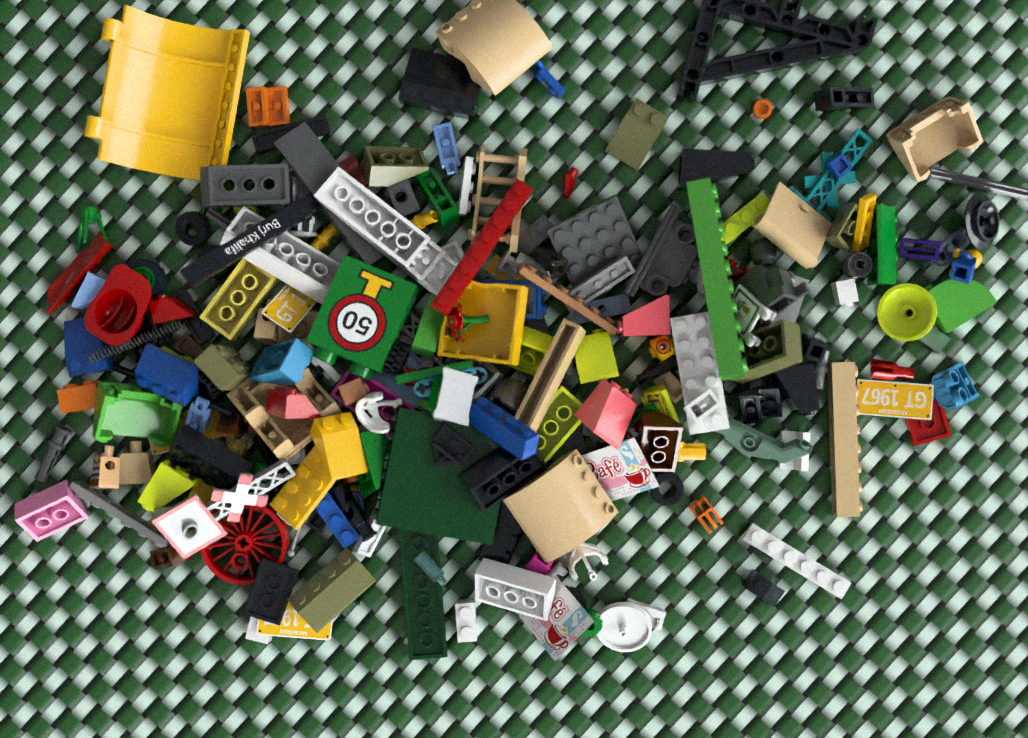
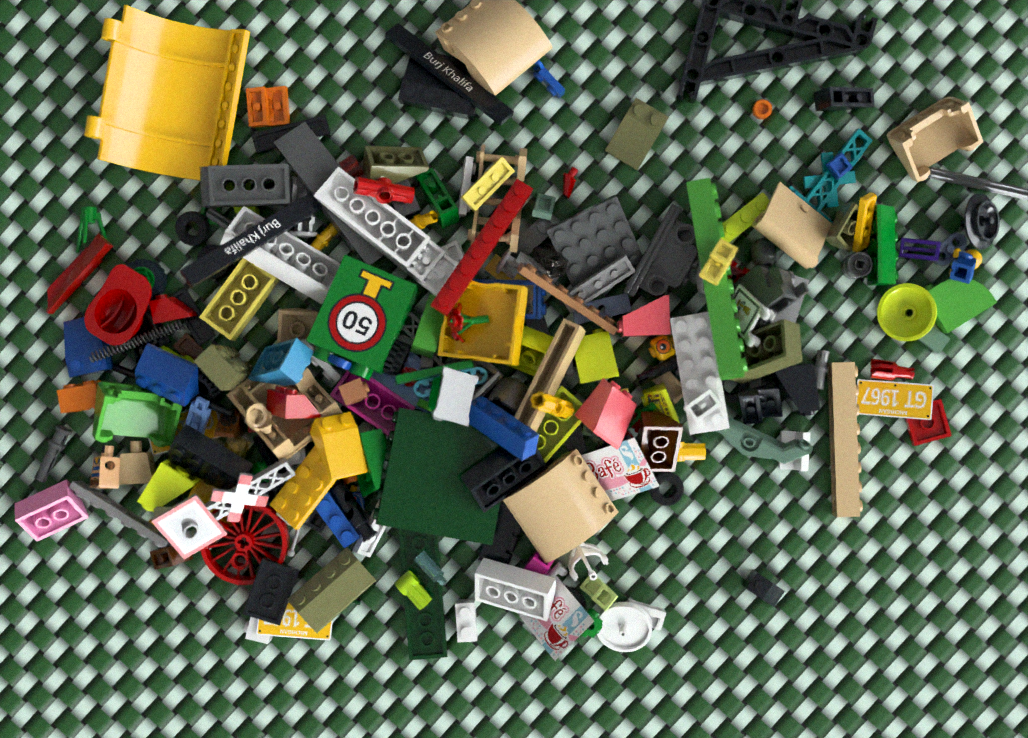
(88, 290): light blue slope -> none
(265, 330): tan torso -> none
(265, 424): none -> tan piece
(288, 308): yellow sticker -> none
(339, 362): none -> blue tile
(374, 423): white helmet -> none
(383, 190): none -> red piece
(410, 585): none -> lime piece
(447, 148): medium blue hinge -> none
(449, 74): none -> black tile
(450, 447): black slope -> none
(487, 184): none -> light yellow plate
(543, 206): none -> sand green tile
(552, 404): none -> yellow piece
(599, 592): none -> yellowish green slope
(704, 512): orange arm -> none
(716, 164): black slope -> none
(718, 262): none -> light yellow slope
(796, 560): white plate -> none
(813, 348): black brick -> none
(845, 292): white brick -> none
(953, 387): dark azure slope -> none

